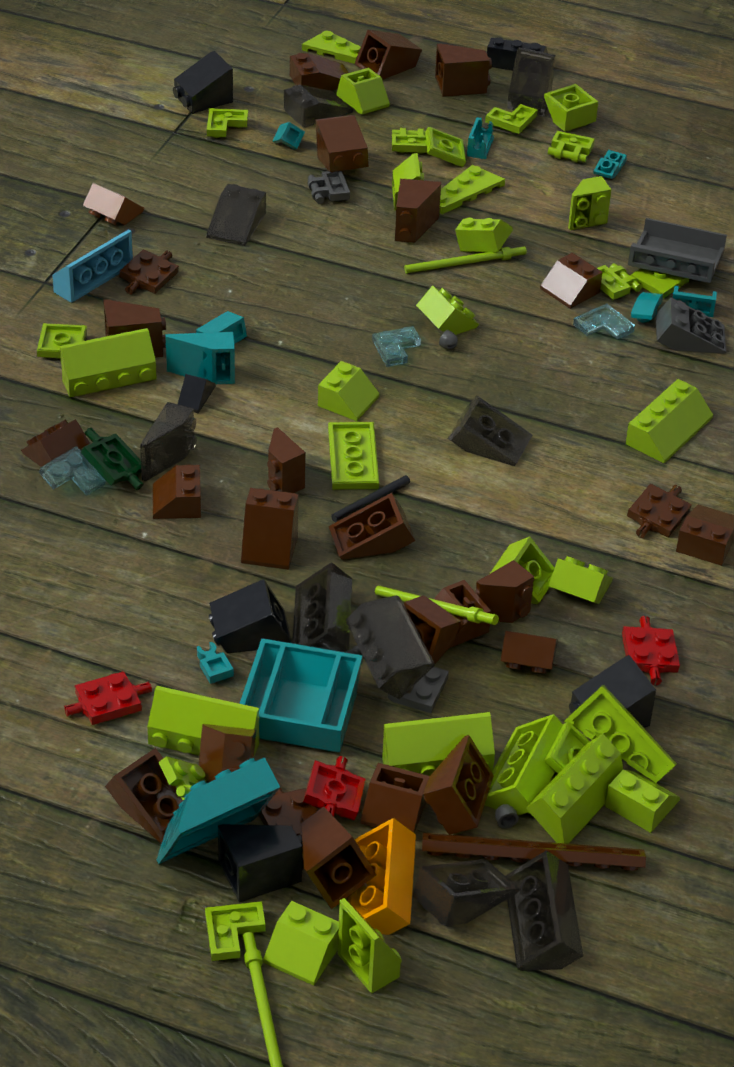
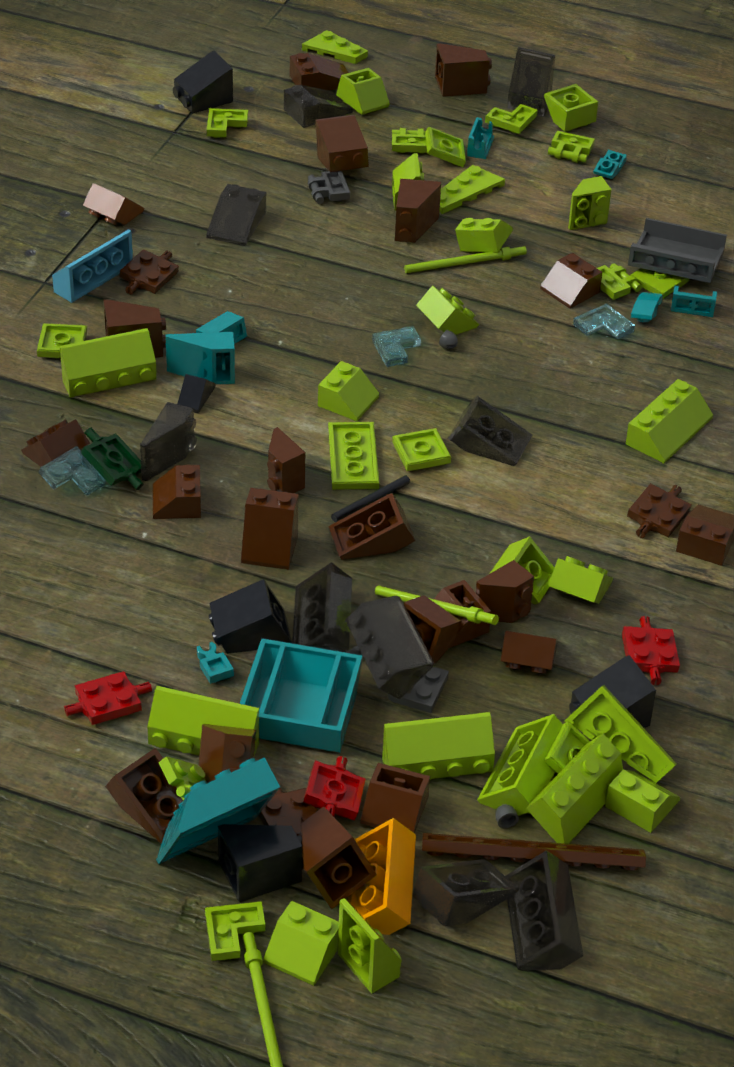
(289, 135): teal panel -> none
(387, 53): reddish brown slope -> none
(421, 449): none -> lime plate
(459, 787): reddish brown slope -> none
(504, 51): black slope -> none
(689, 329): dark grey slope -> none

